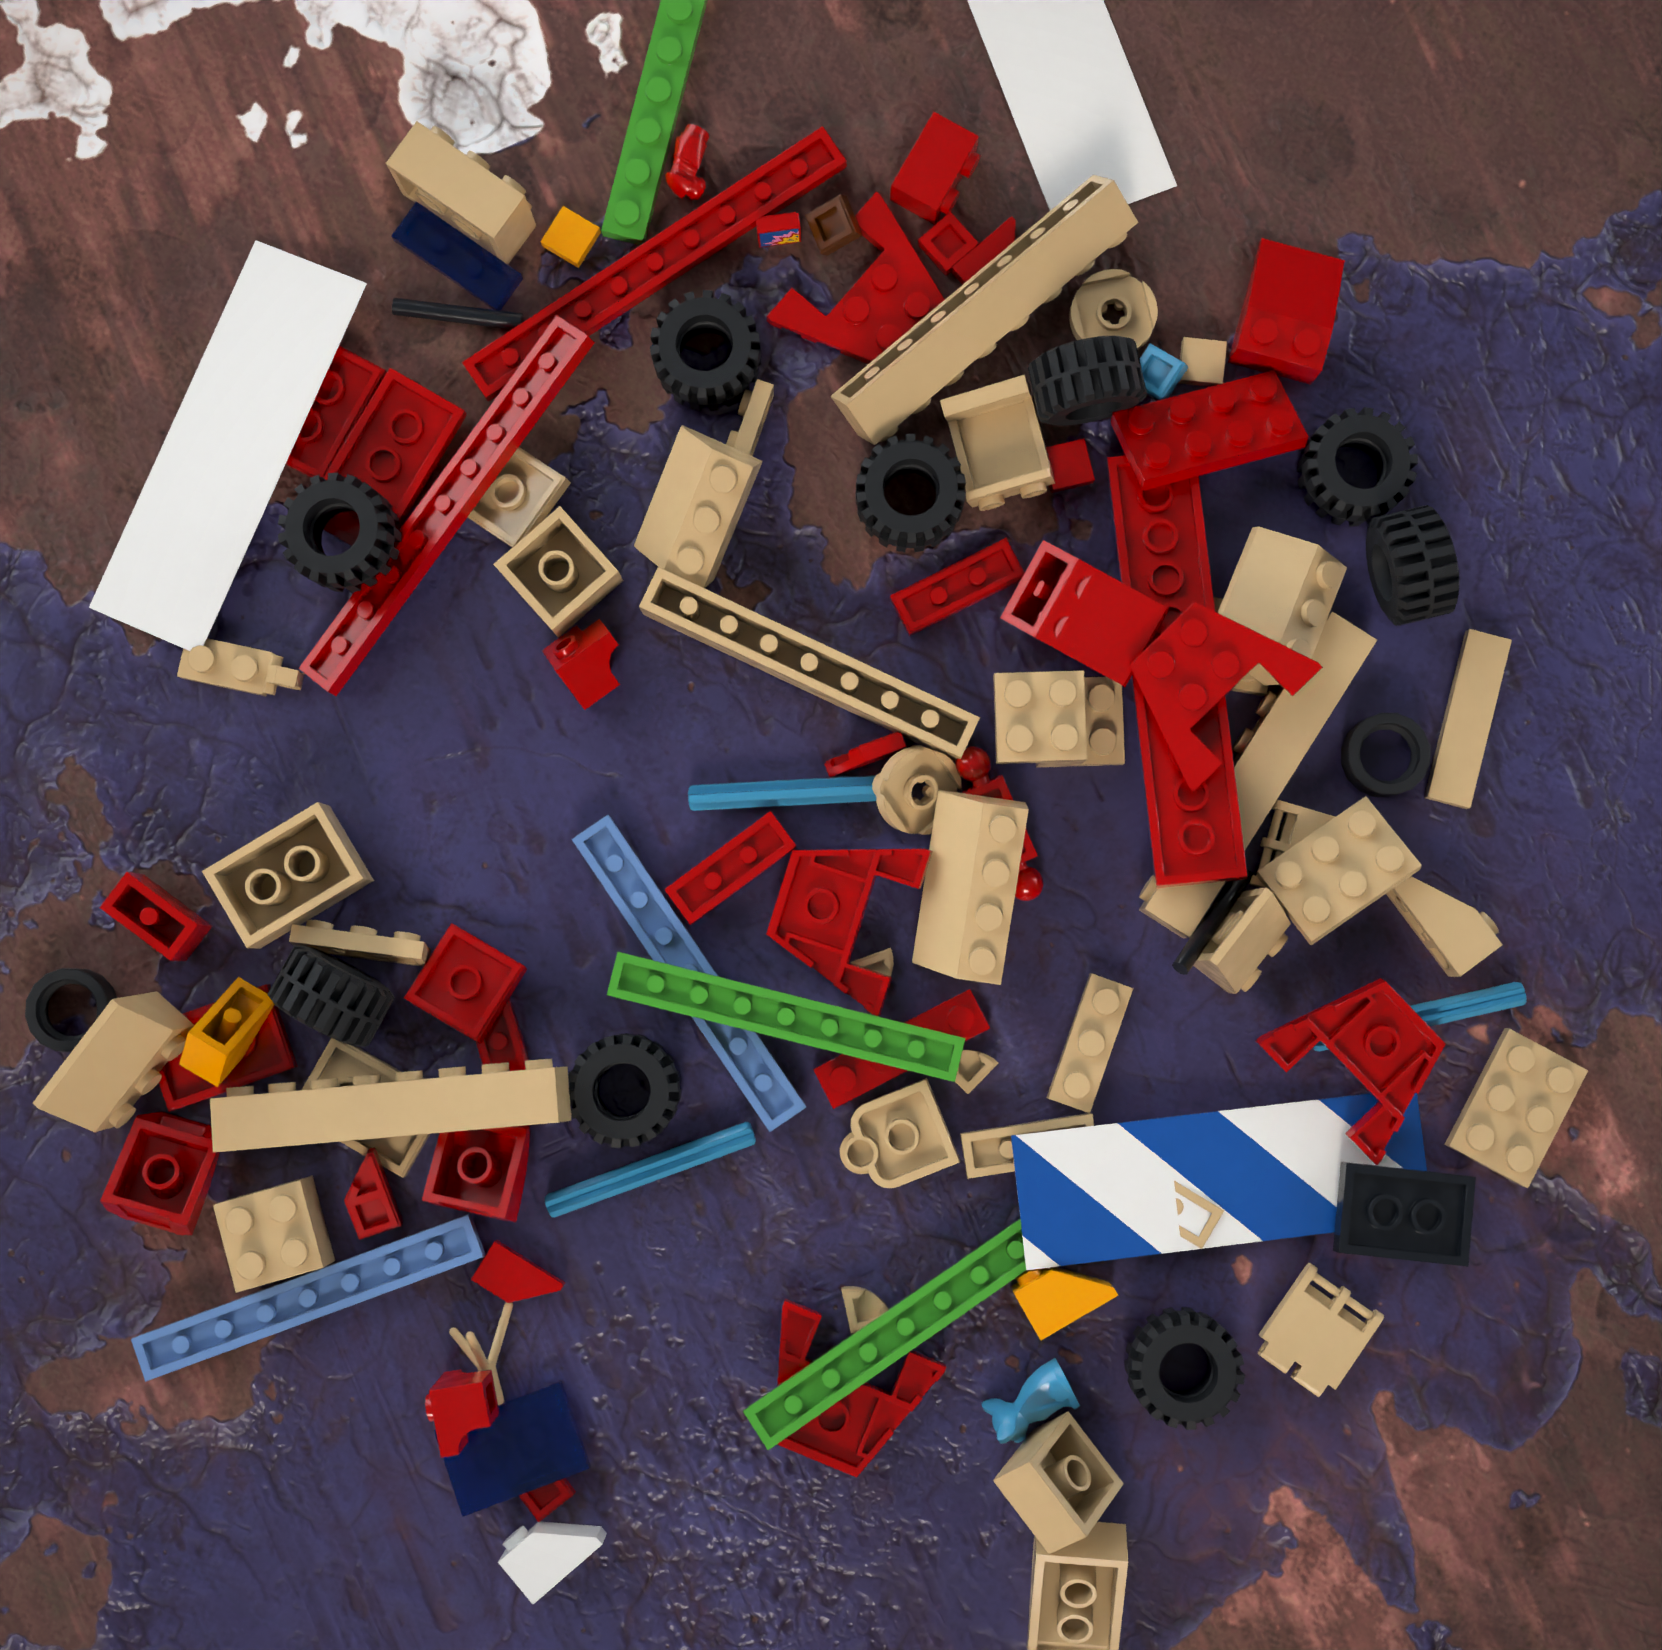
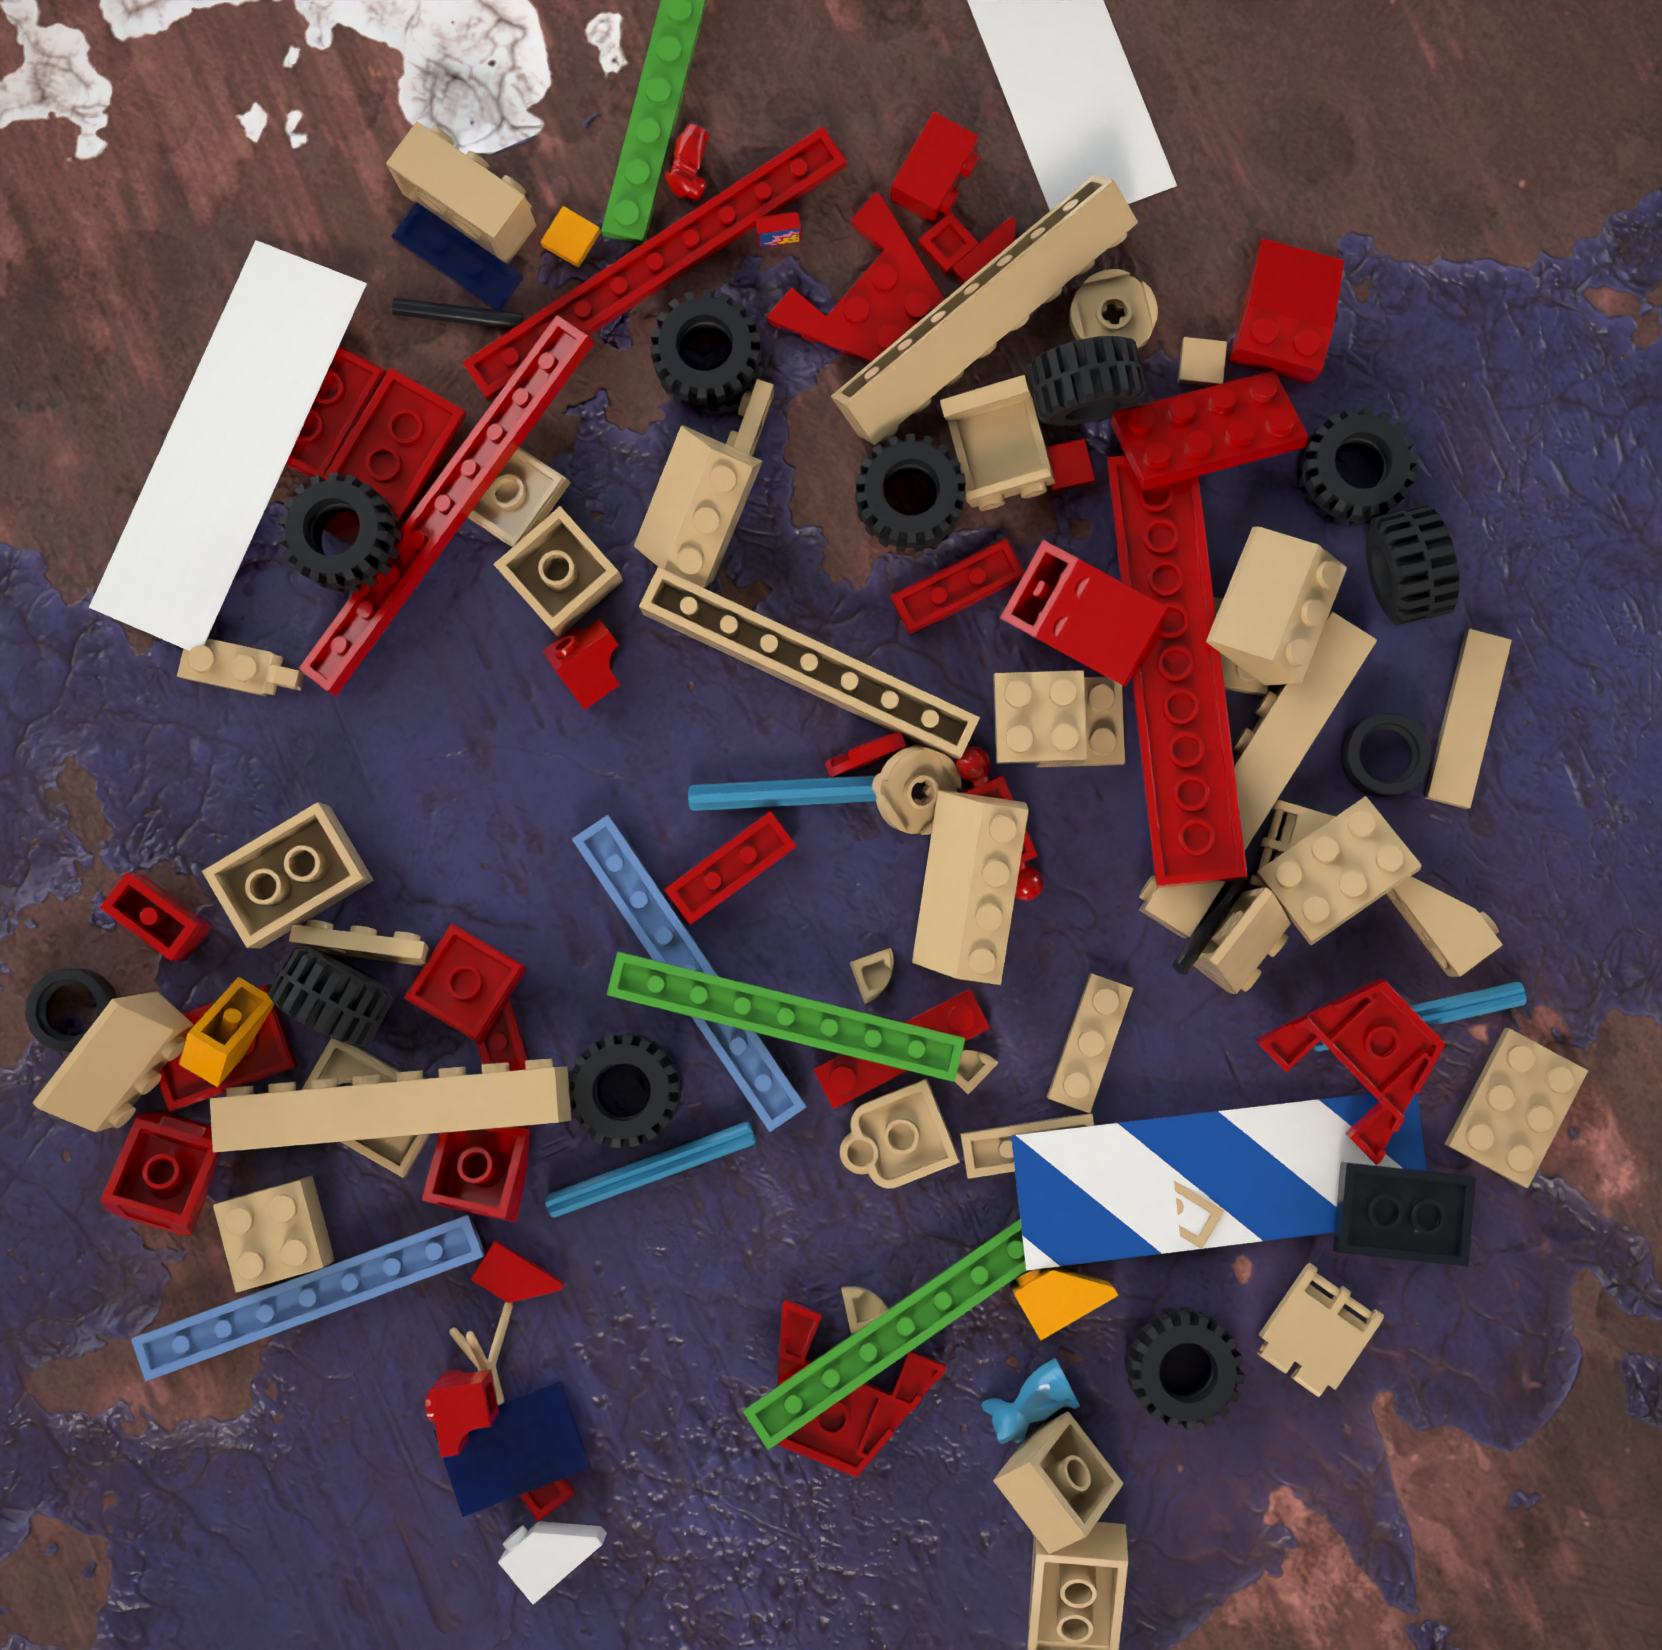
(371, 1199): red tile -> none
(824, 908): red wing -> none
(833, 225): reddish brown tile -> none
(1161, 372): dark azure tile -> none
(1196, 667): red wing -> none

